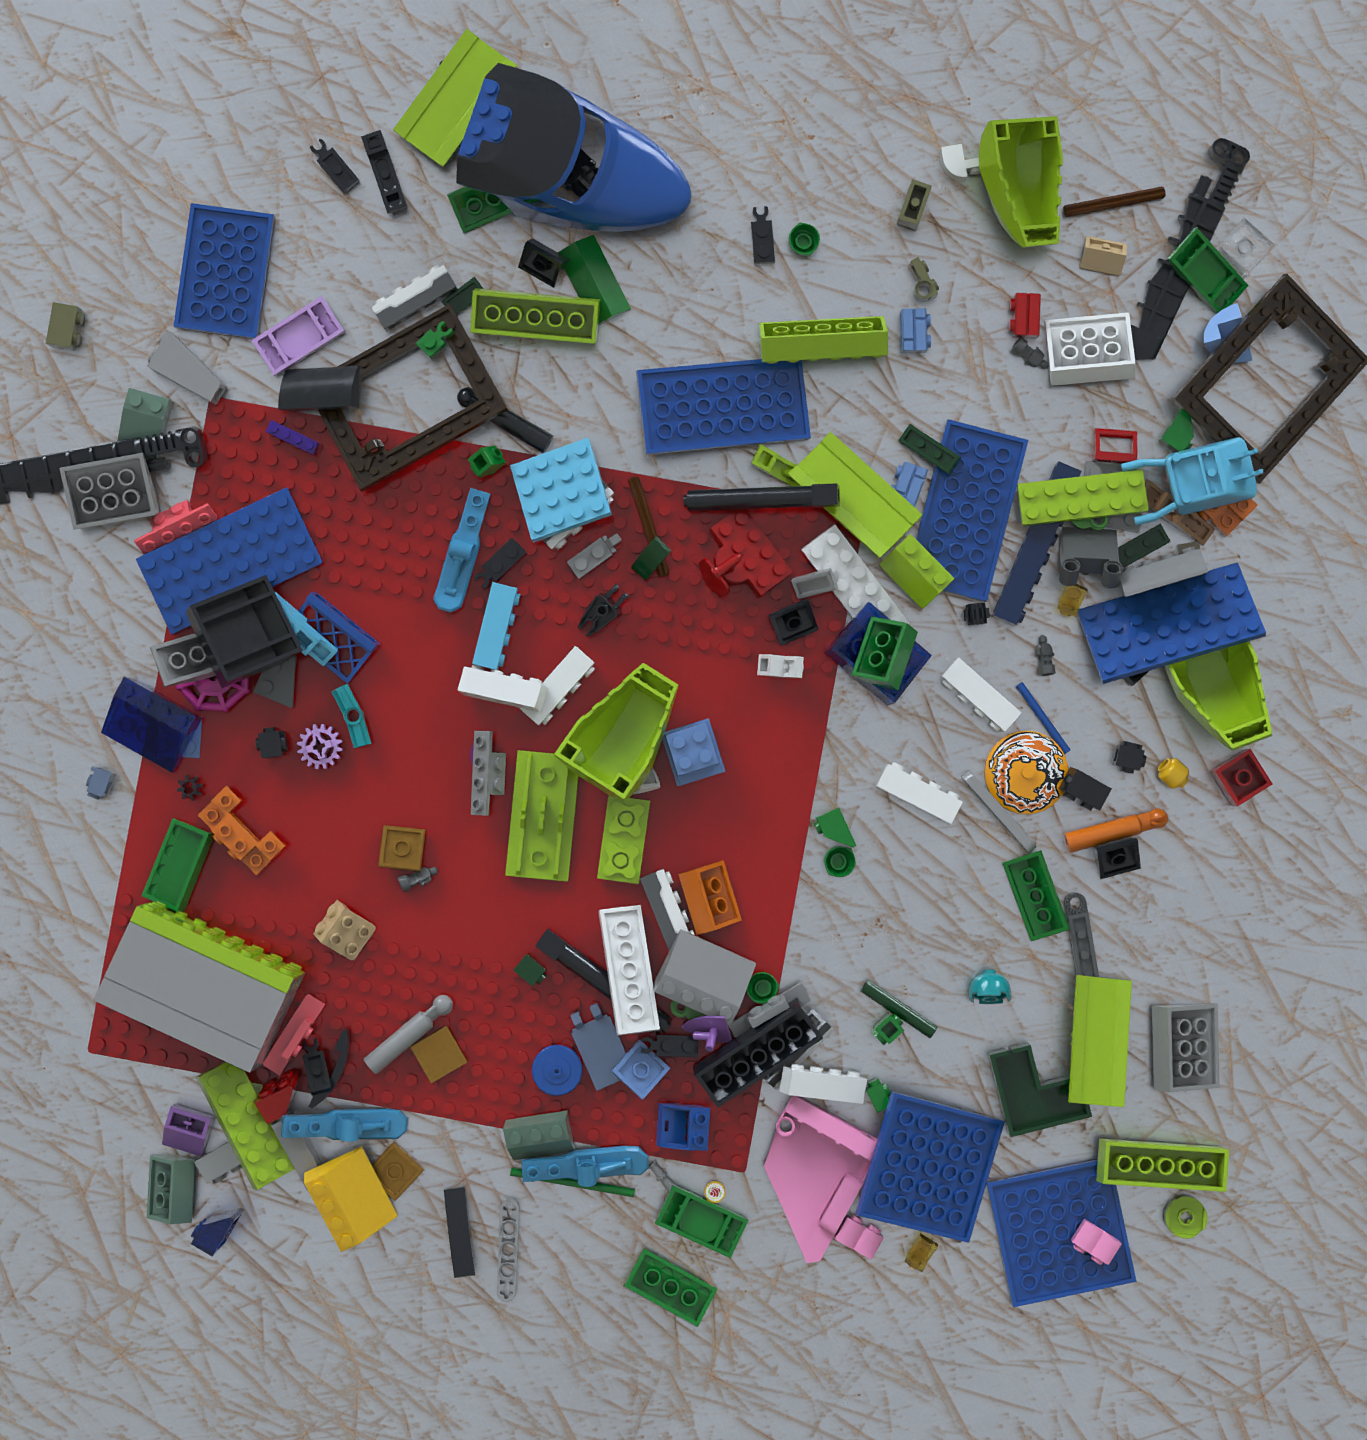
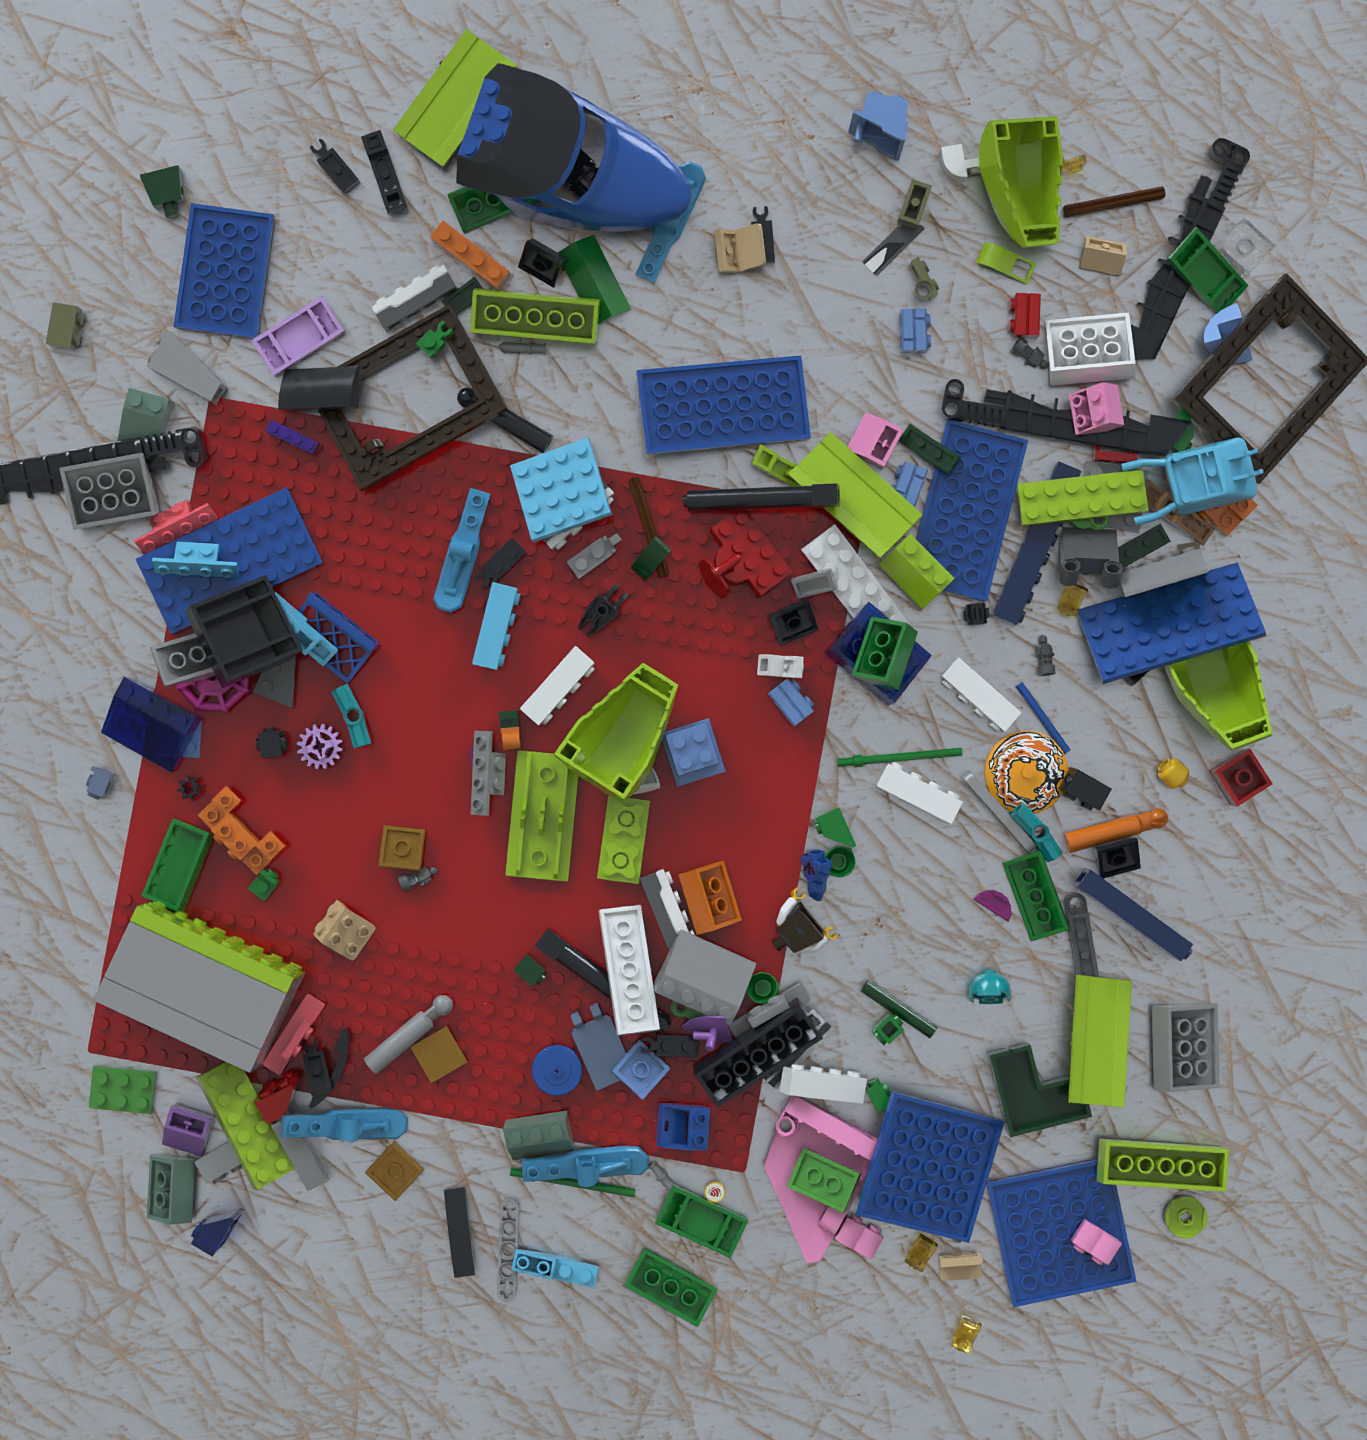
(122, 1089): none -> bright green plate
(165, 189): none -> dark green torso
(197, 560): none -> medium azure bracket
(265, 884): none -> green bracket
(350, 1198): yellow slope -> none
(470, 255): none -> orange brick
(486, 461): green brick -> none
(502, 689): white brick -> none
(510, 729): none -> leg
(522, 347): none -> light grey piece
(555, 1267): none -> medium azure slope
(667, 234): none -> dark azure piece
(740, 248): none -> tan bracket
(791, 702): none -> medium blue brick
(799, 928): none -> dark brown torso
(804, 239): green hat -> none
(816, 871): none -> blue rock
(823, 339): lime brick -> none
(824, 1180): none -> bright green plate
(859, 760): none -> green bar
(875, 440): none -> bright pink slope
(881, 123): none -> medium blue piece
(891, 248): none -> sticker
(960, 1266): none -> tan panel
(965, 1334): none -> clear yellow bracket
(995, 902): none -> magenta tile
(1003, 260): none -> lime piece
(1029, 823): none -> teal piece
(1034, 418): none -> black piece
(1074, 165): none -> clear yellow bracket
(1096, 409): none -> bright pink slope
(1129, 757): black brick -> none
(1133, 915): none -> dark blue brick

